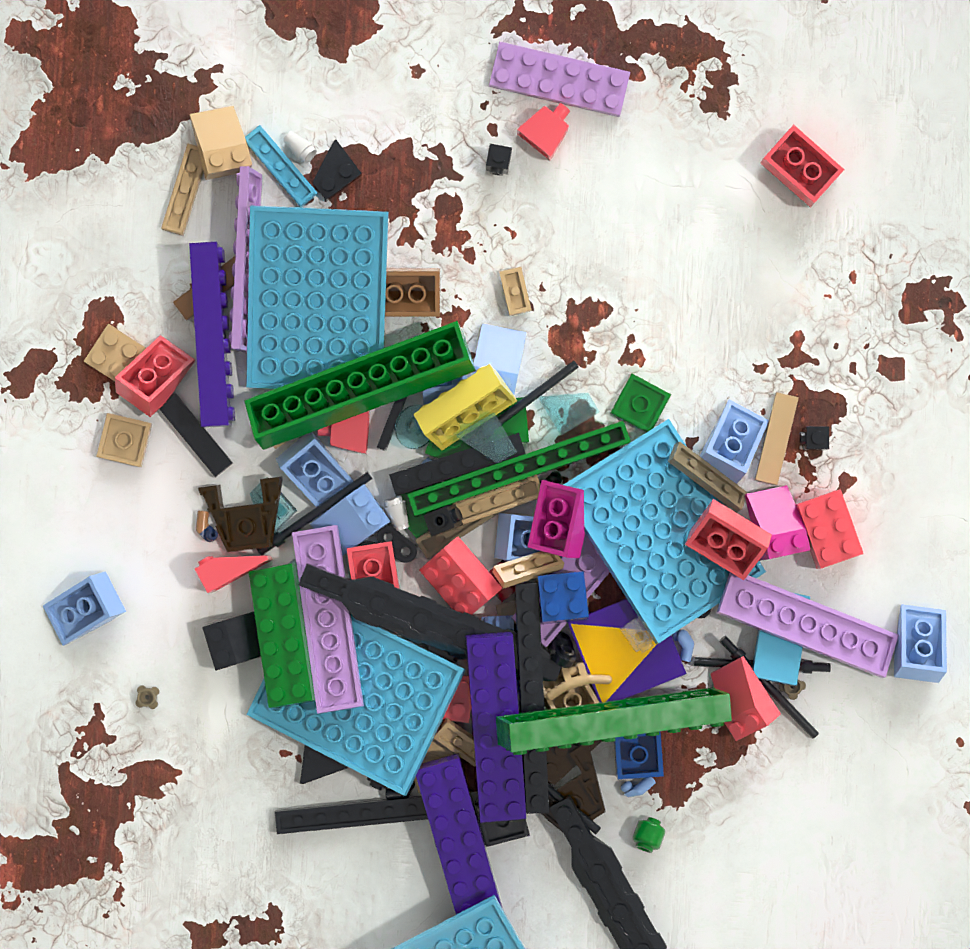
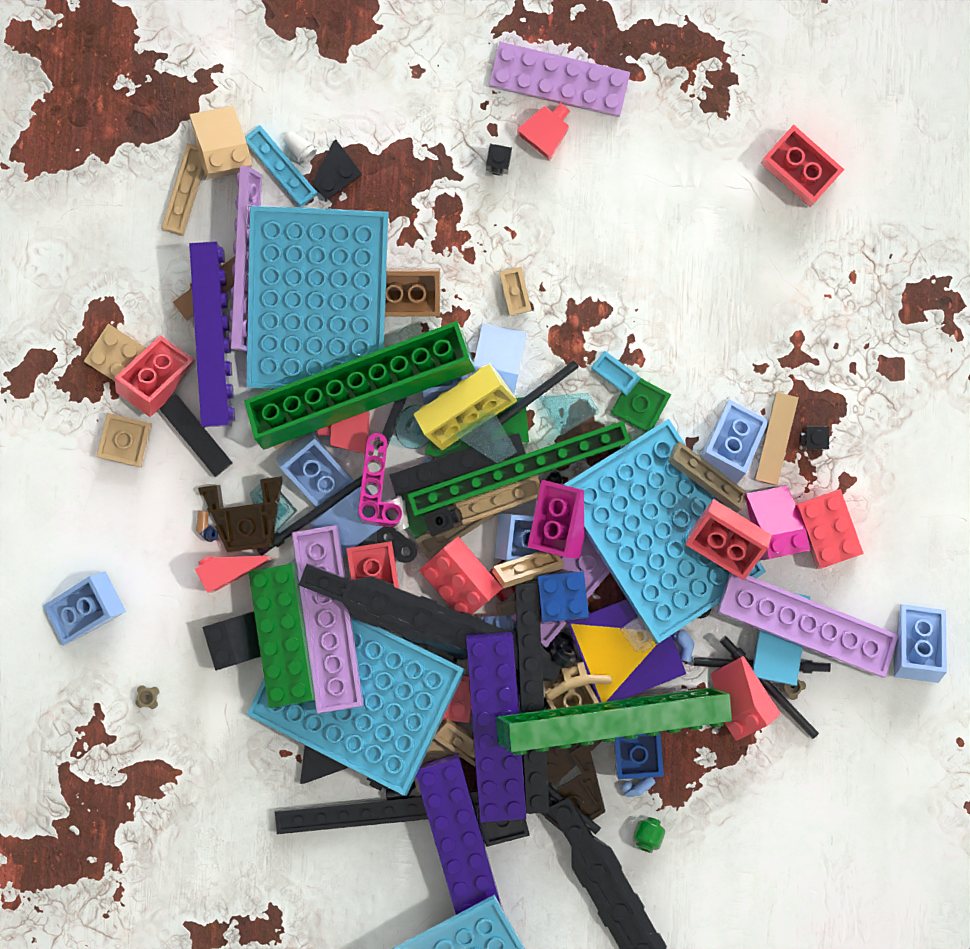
(376, 480): none -> dark pink beam
(615, 373): none -> medium azure tile

